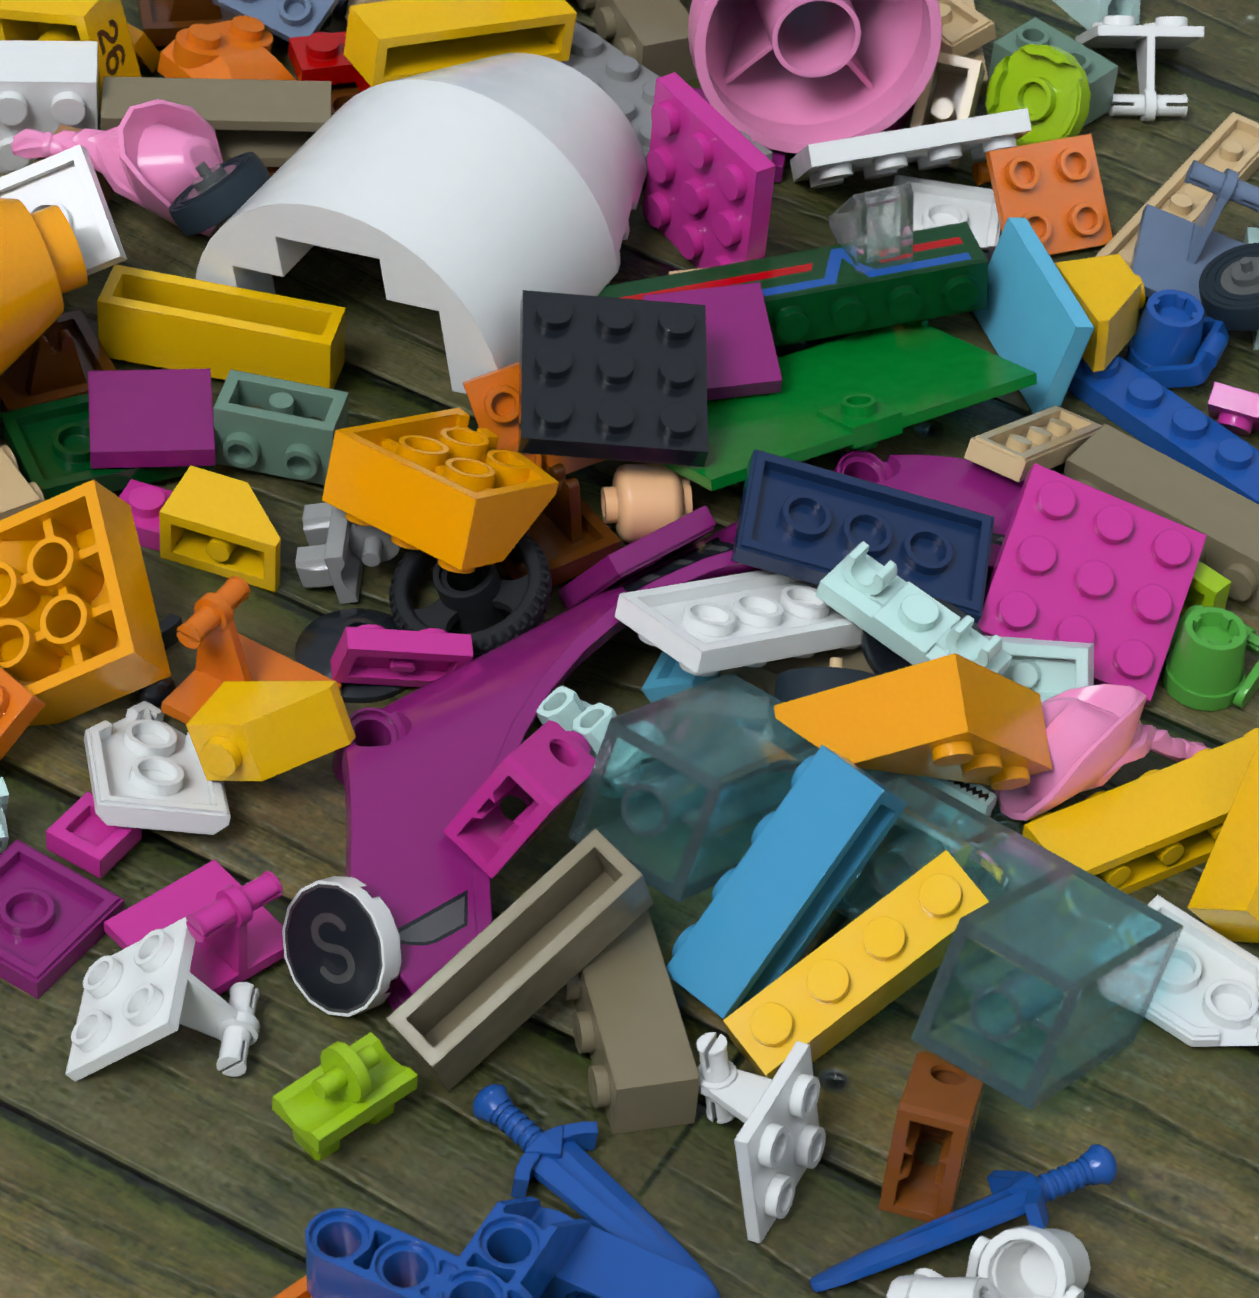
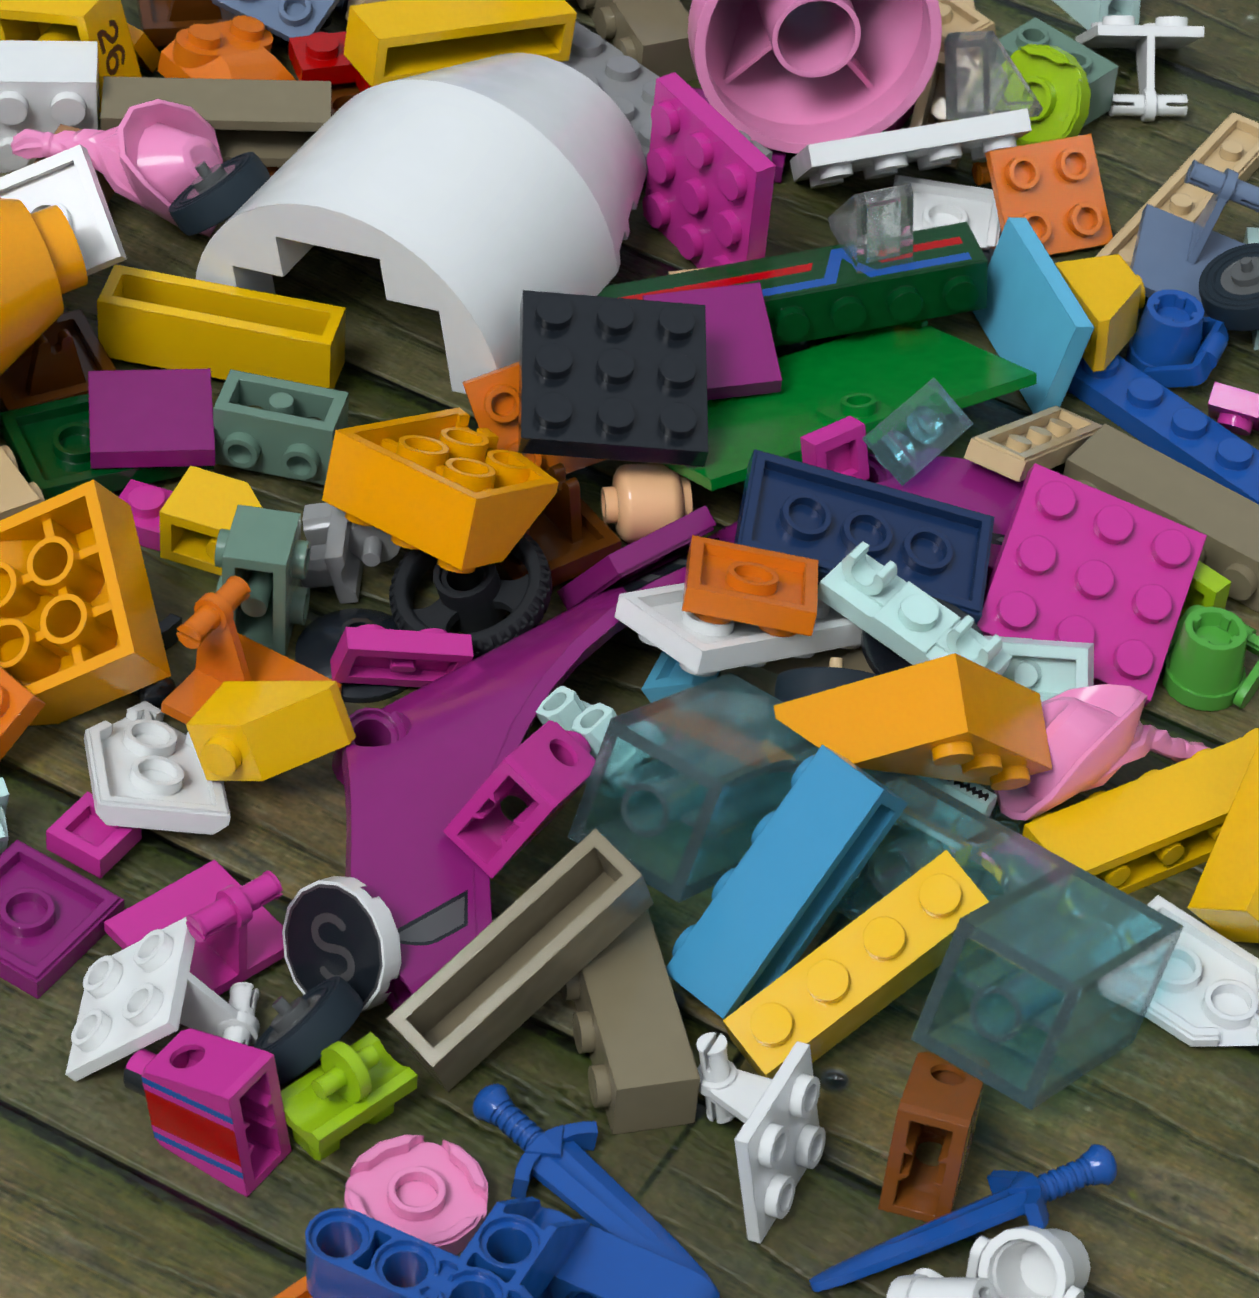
(214, 1106): none -> dark pink torso
(272, 558): none -> sand green brick
(309, 1026): none -> black wheel
(420, 1190): none -> bright pink tile
(751, 587): none -> orange plate
(838, 448): none -> dark pink plate
(917, 431): none -> clear light blue plate
(983, 78): none -> clear slope

